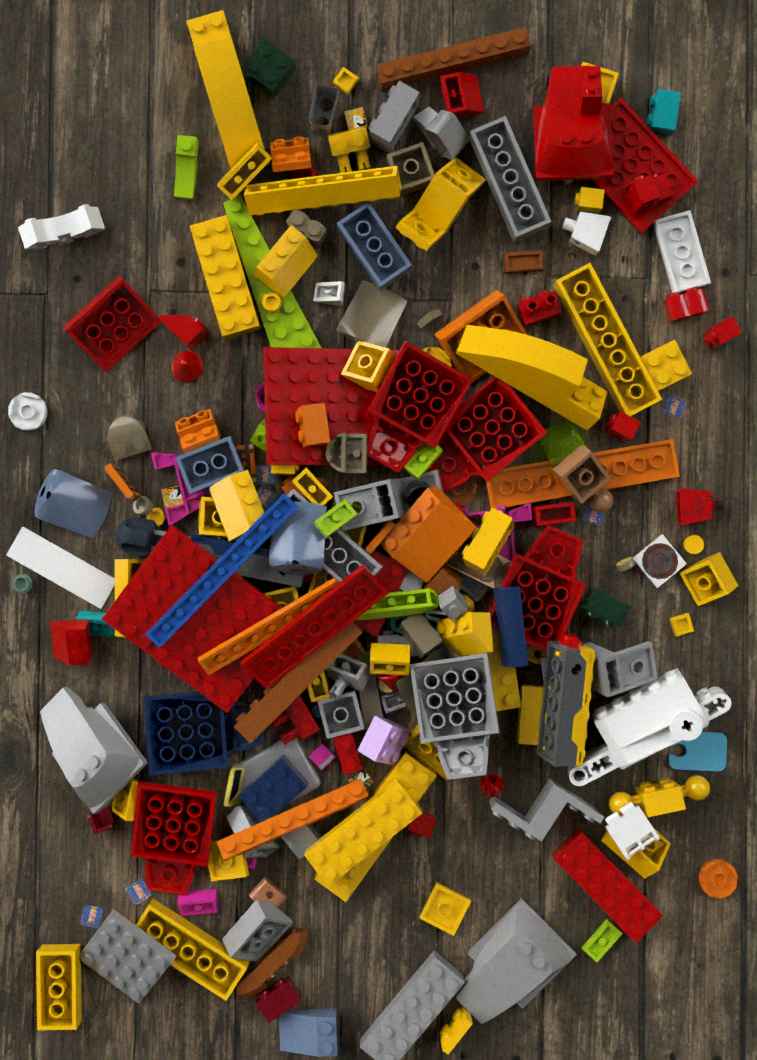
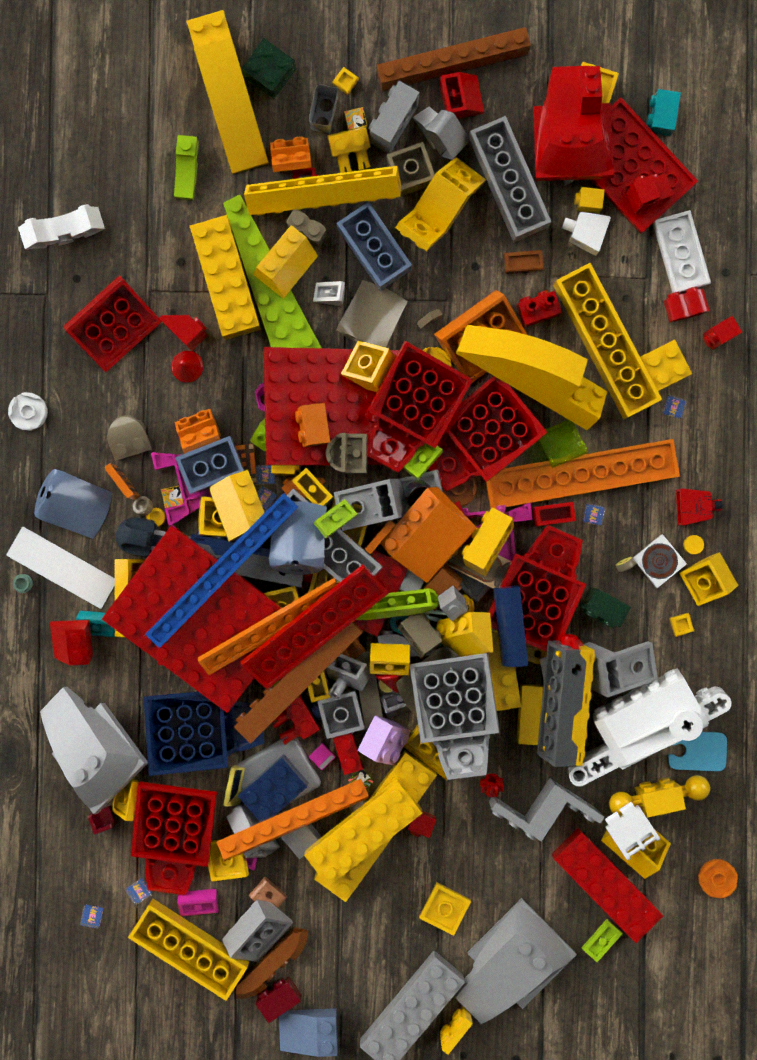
(58, 987): yellow brick -> none
(126, 956): light grey plate -> none
(244, 171): yellow brick -> none
(271, 302): yellow tile -> none
(583, 479): medium nougat brick -> none
(621, 426): red brick -> none

